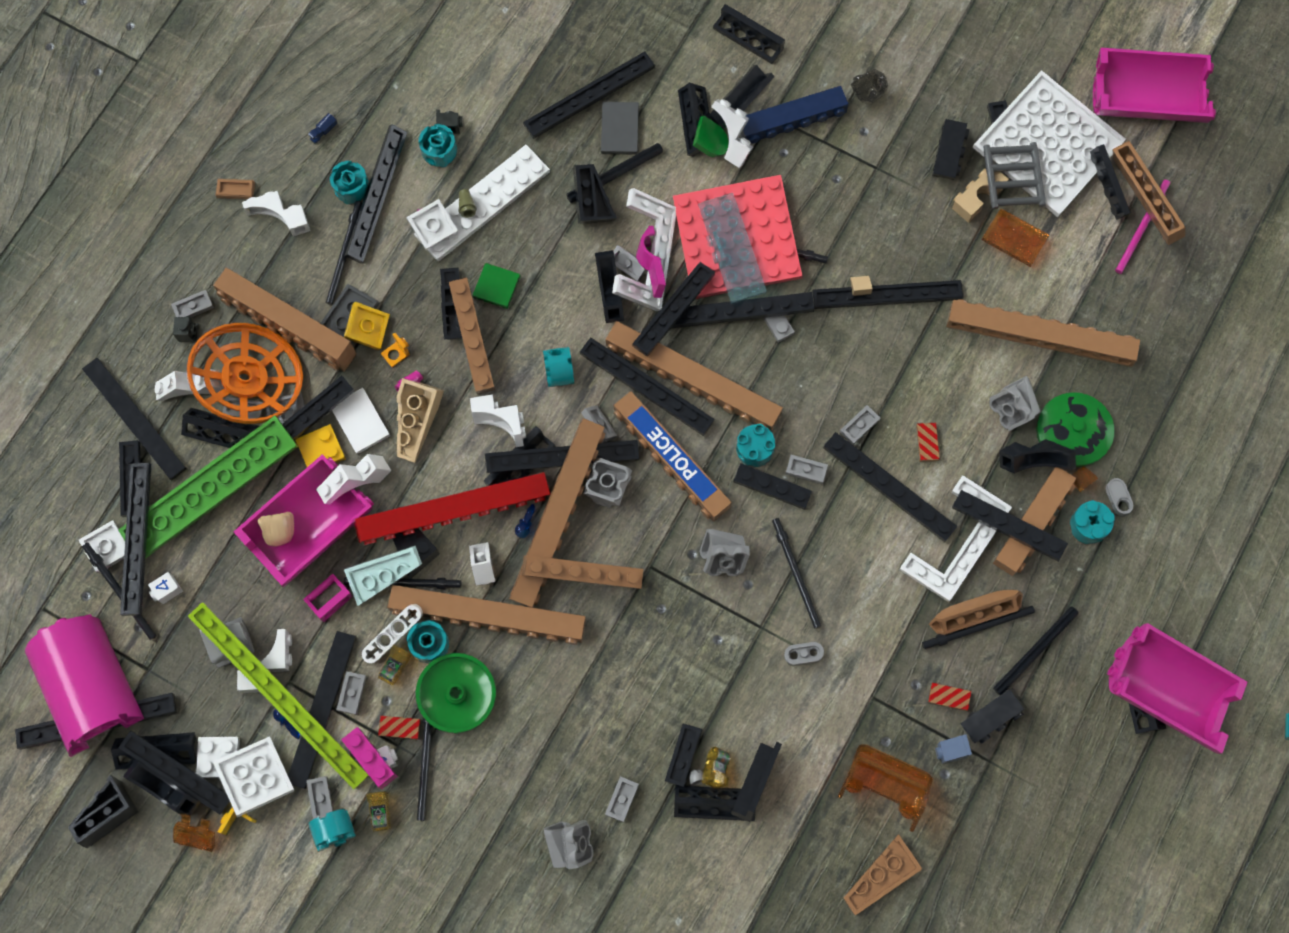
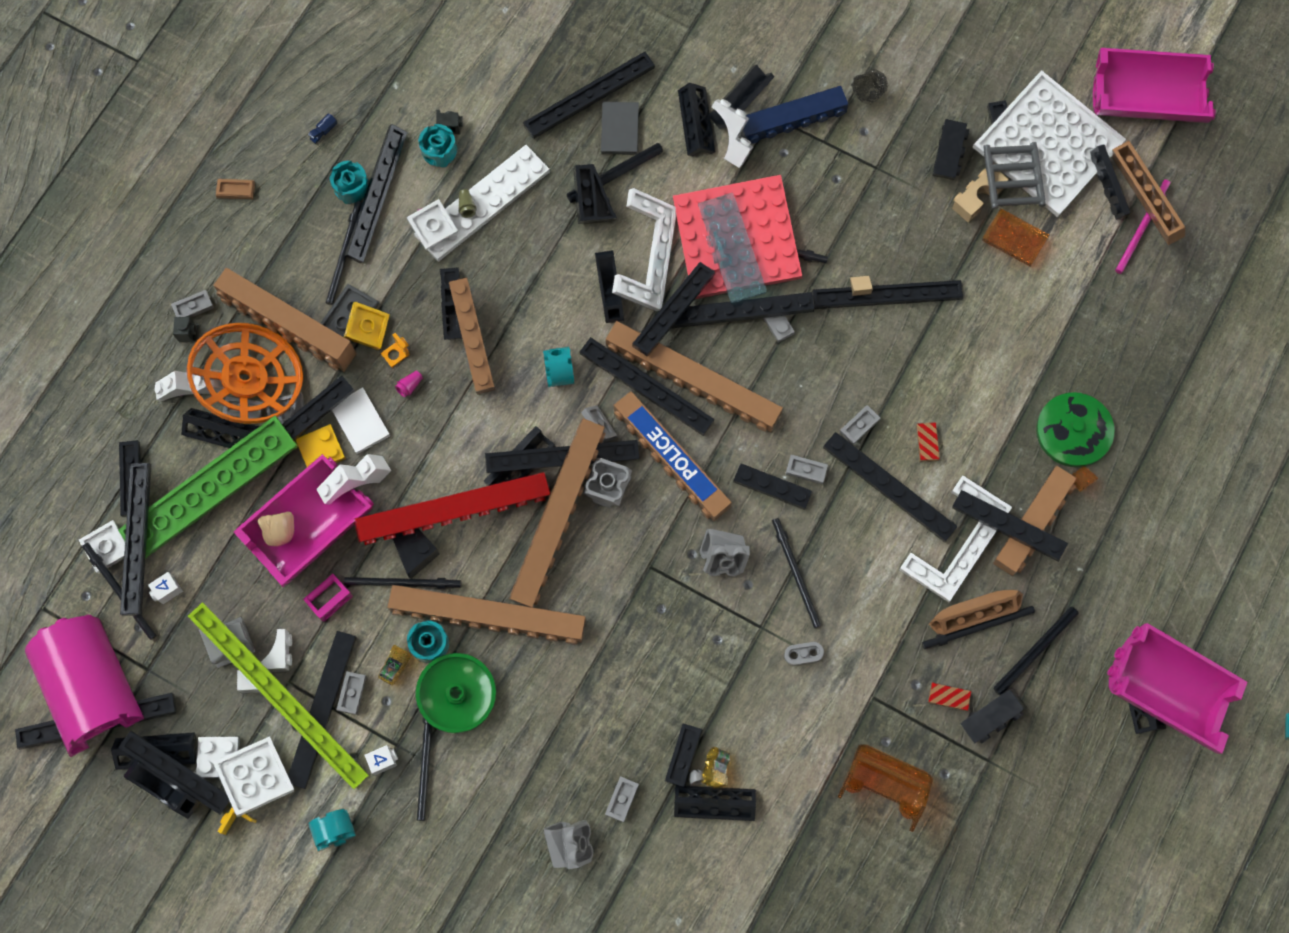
(103, 814): black wedge -> none
(134, 419): black tile -> none
(195, 837): clear orange plate -> none
(272, 205): white arch -> none
(283, 721): clear blue bar -> none
(320, 796): light grey plate -> none
(369, 758): dark pink brick -> none
(377, 574): light aqua wing -> none
(379, 810): leg -> none
(392, 633): white beam -> none
(399, 727): tile -> none
(415, 415): tan wedge -> none
(482, 564): white slope -> none
(496, 285): green tile -> none
(508, 418): white arch -> none
(522, 529): clear blue bar -> none
(582, 572): medium nougat brick -> none
(628, 263): light grey plate -> none
(651, 263): dark pink piece -> none
(710, 138): green tile -> none
(750, 28): black fence -> none
(755, 445): teal brick -> none
(755, 781): black fence -> none
(885, 874): medium nougat wing -> none
(953, 749): sand blue slope -> none
(1015, 404): light grey piece -> none
(1043, 332): medium nougat brick -> none
(1044, 454): black arch -> none
(1095, 512): teal brick -> none
(1118, 492): light grey piece -> none

